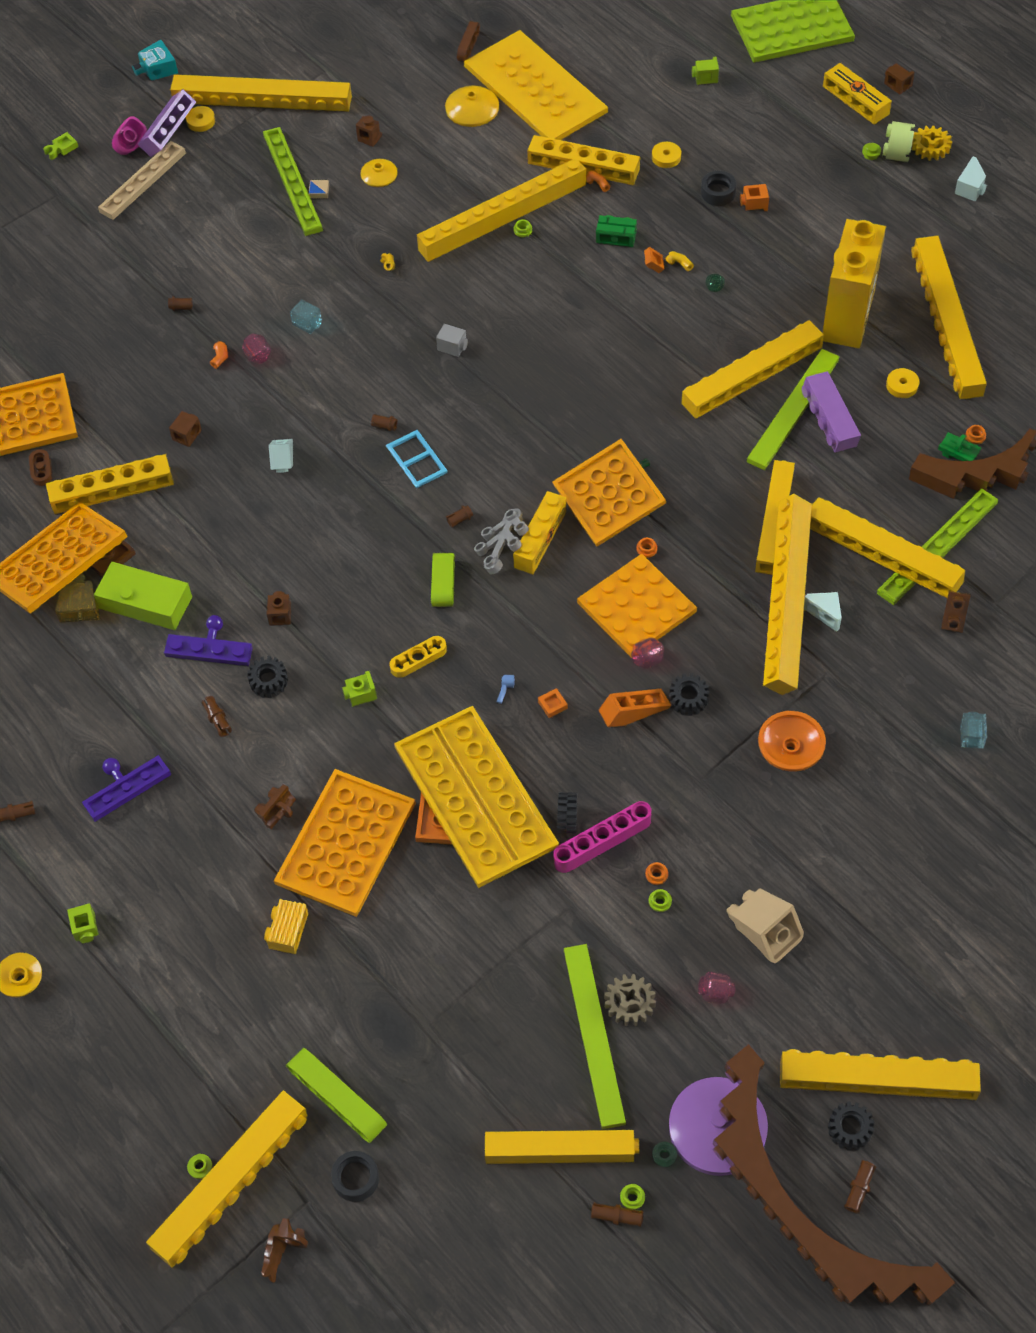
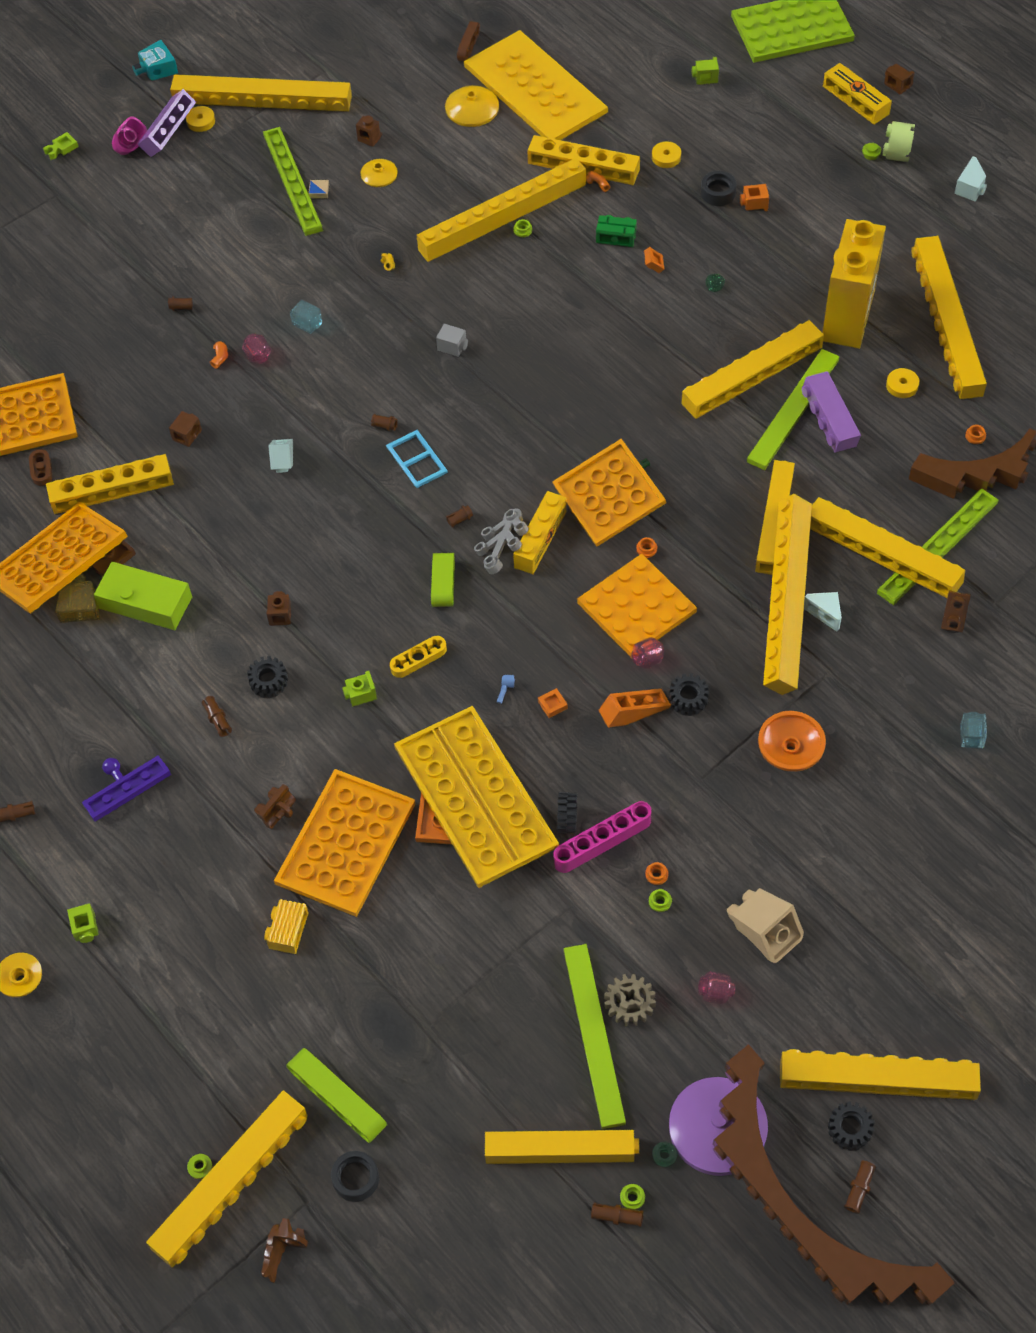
(141, 180): tan plate -> none
(209, 648): dark purple plate -> none
(680, 258): yellow arm -> none
(931, 143): yellow gear -> none
(958, 447): green hips -> none

